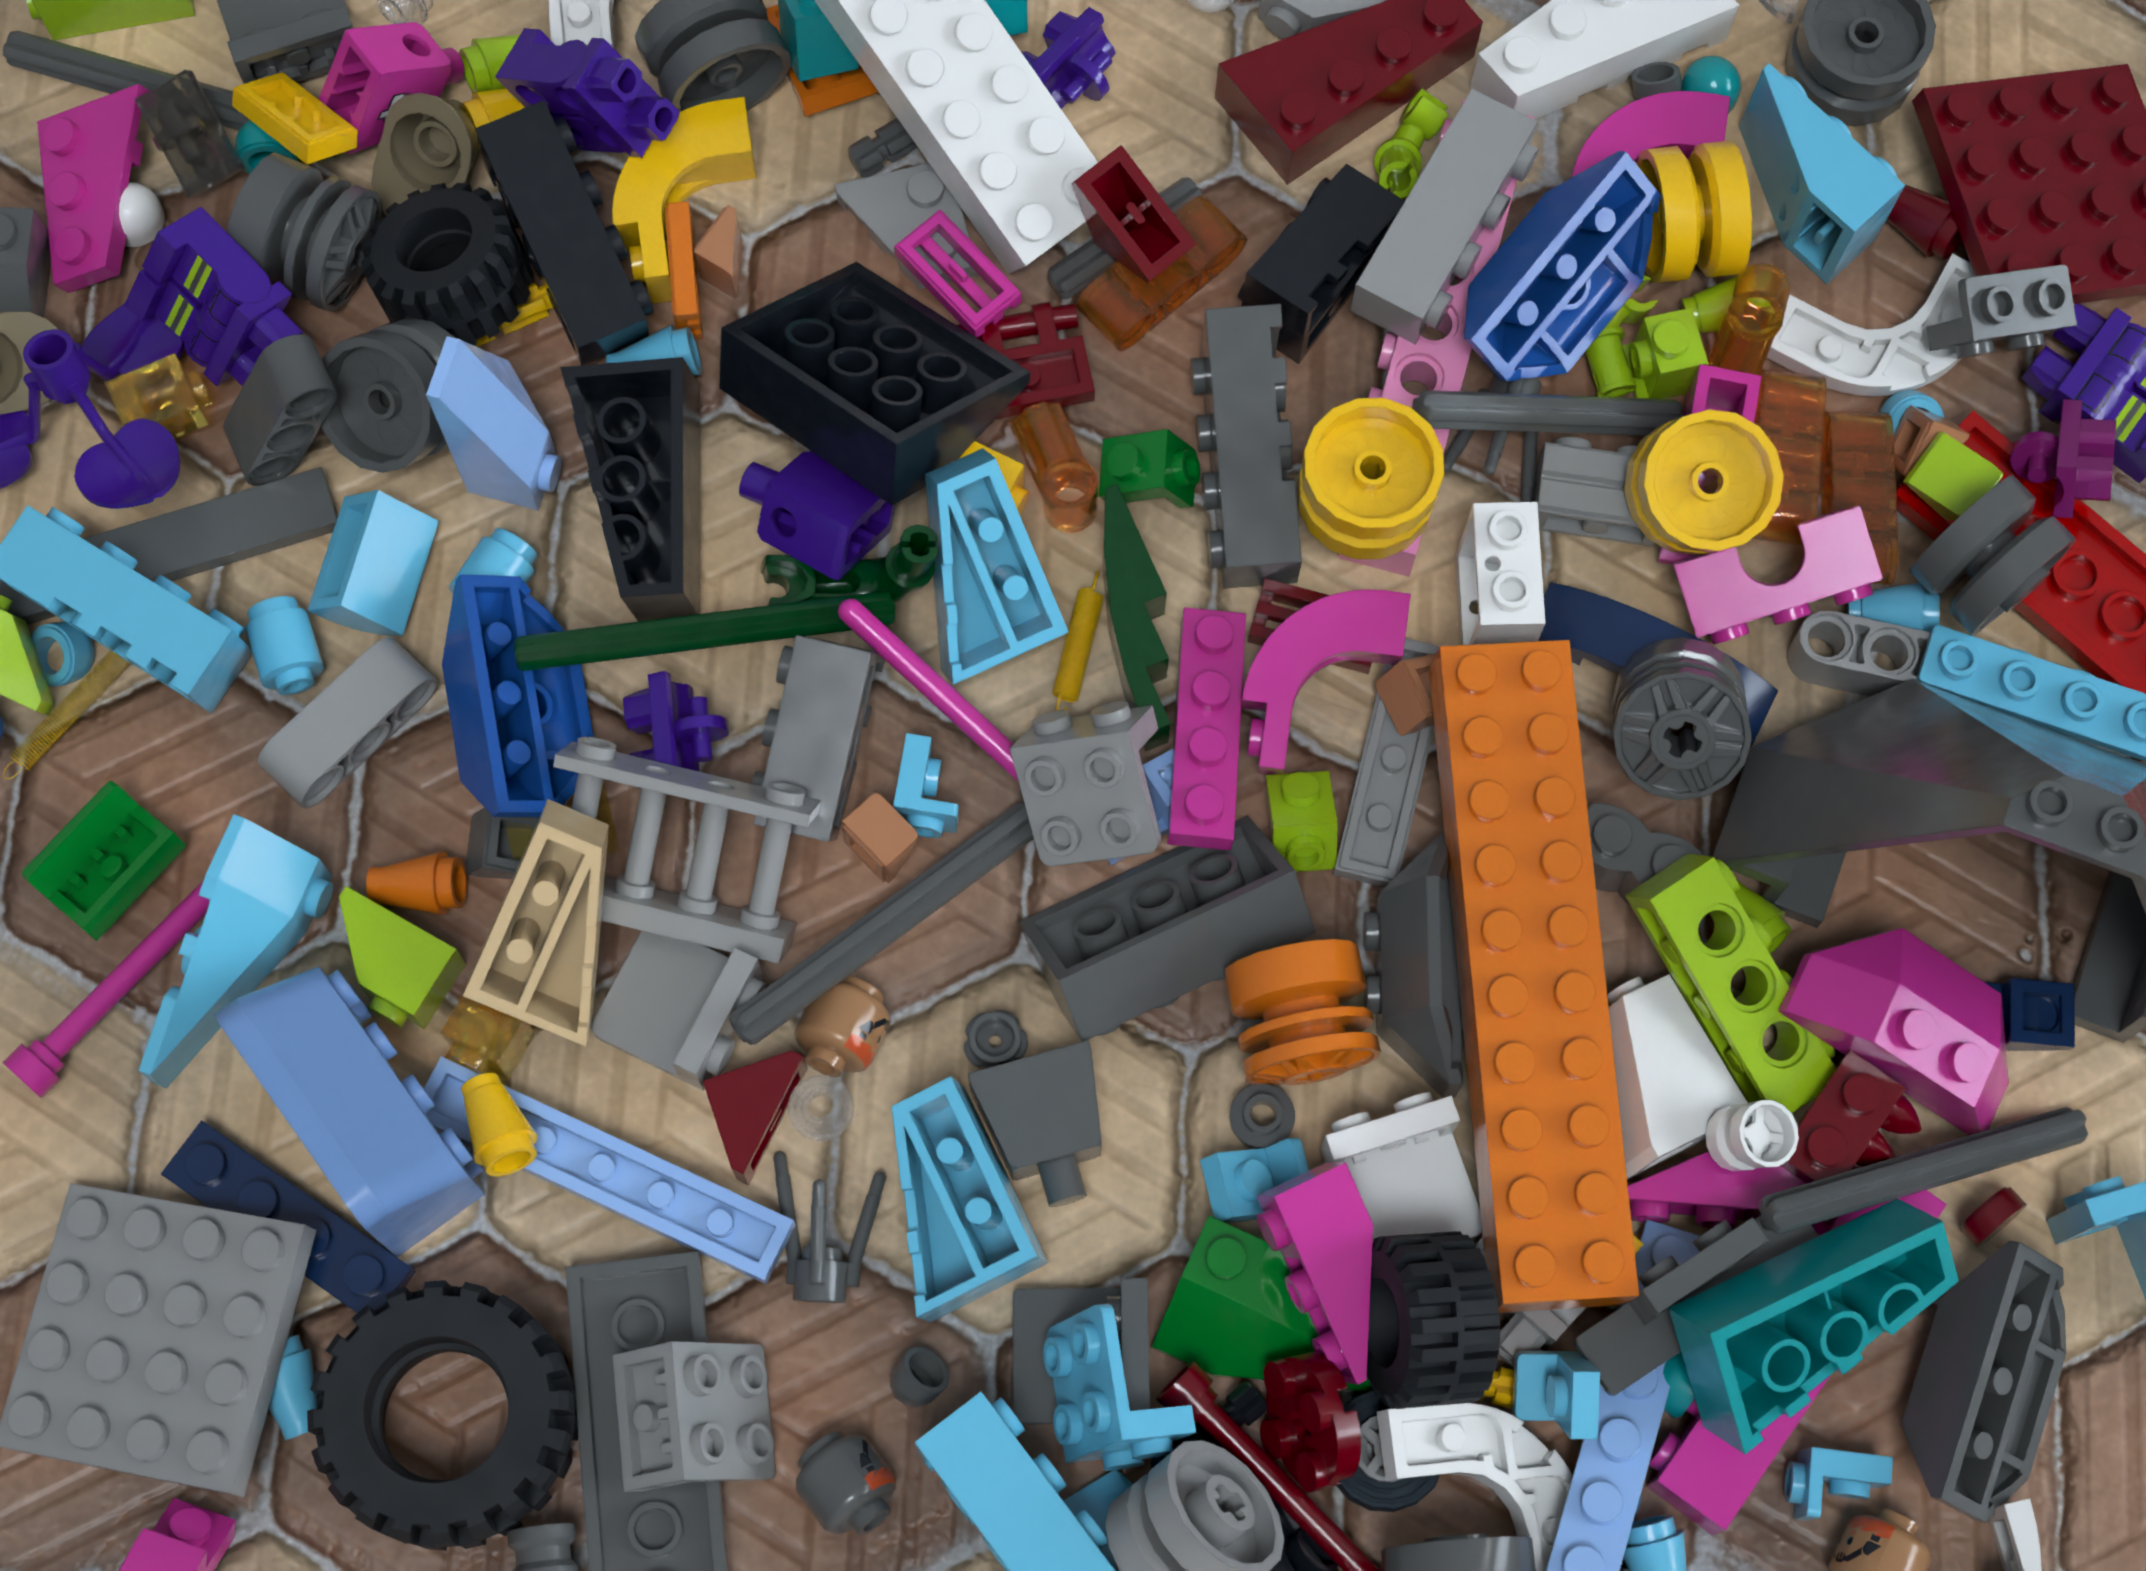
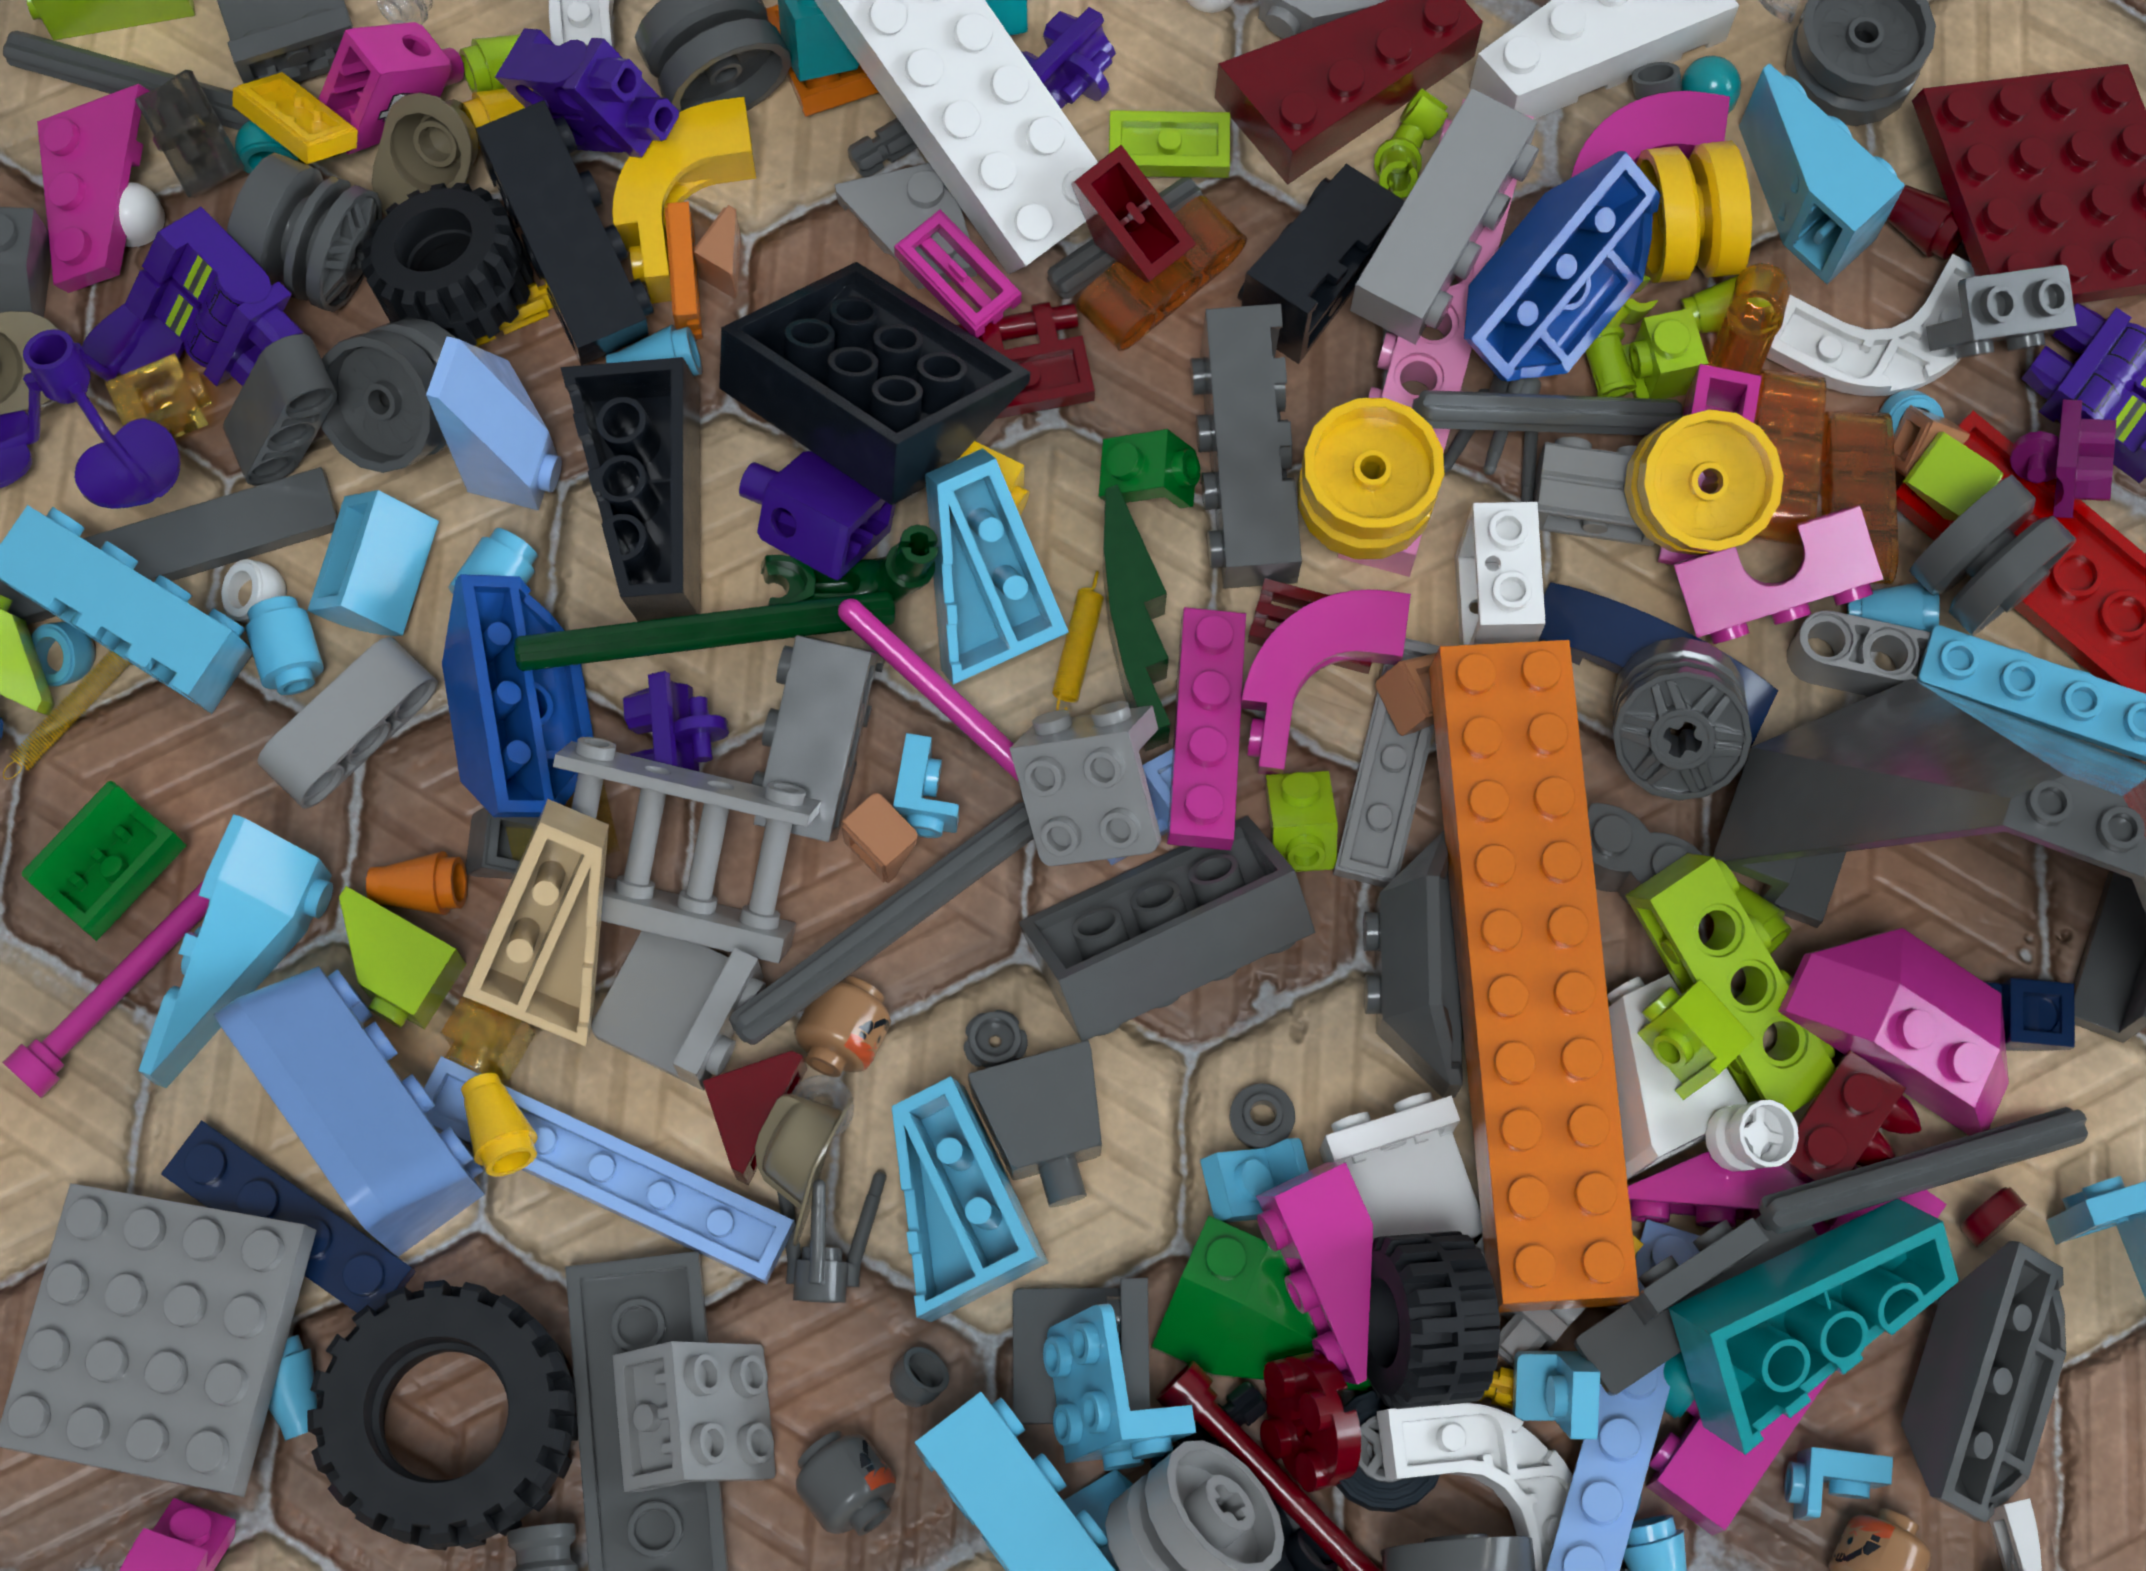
(265, 584): none -> white piece
(794, 1149): none -> dark tan piece
(1056, 465): clear orange piece -> none
(1174, 142): none -> lime plate
(1299, 999): orange wheel -> none
(1693, 1035): none -> lime brick

